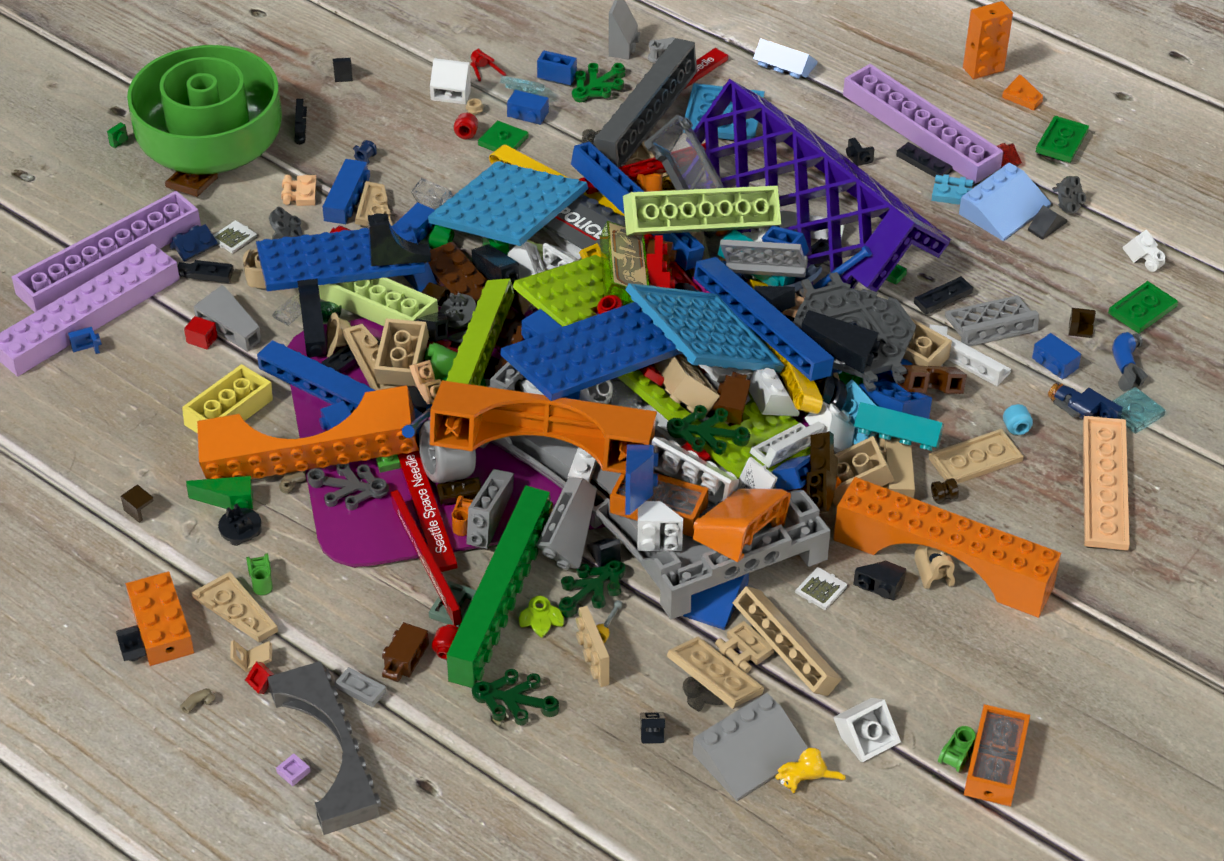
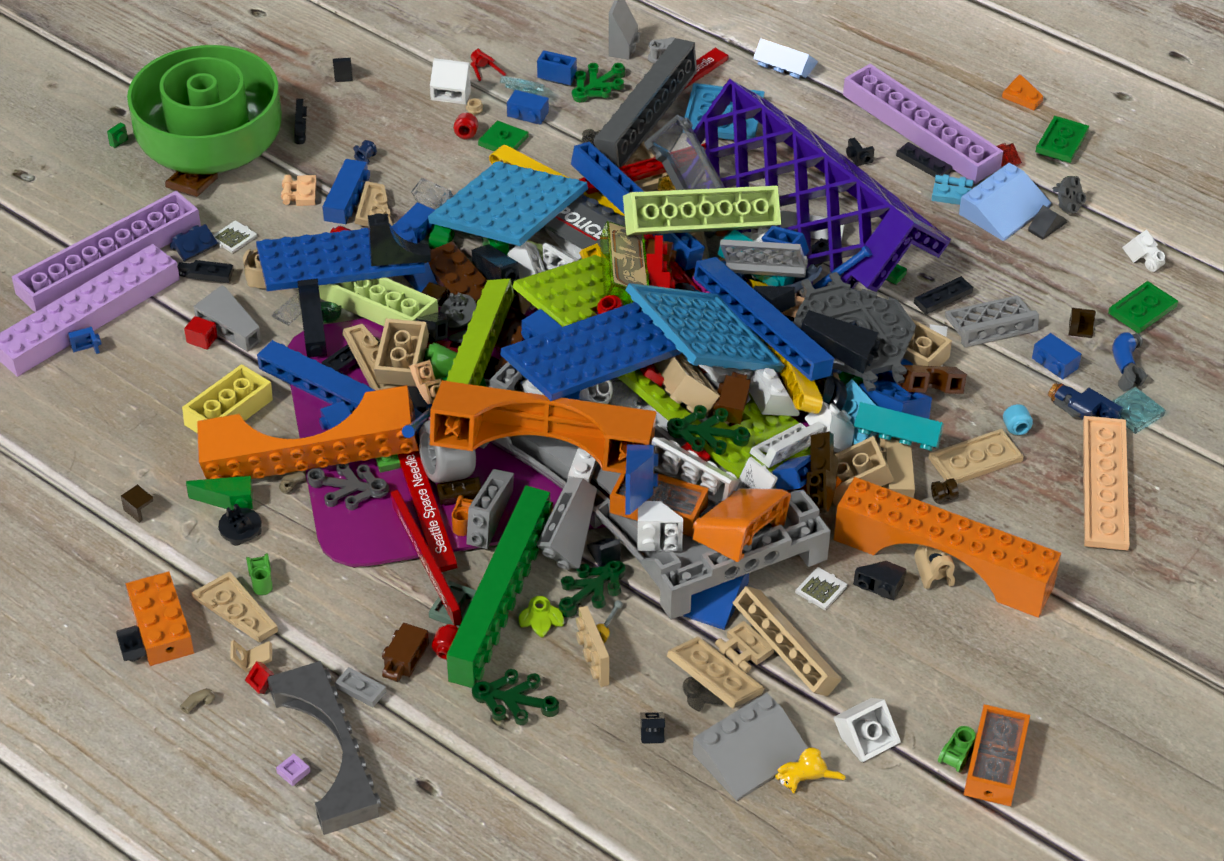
(284, 224): dark grey plate -> none
(335, 333): tan piece -> none
(650, 182): orange piece -> none
(977, 362): white fence -> none
(987, 40): orange brick -> none

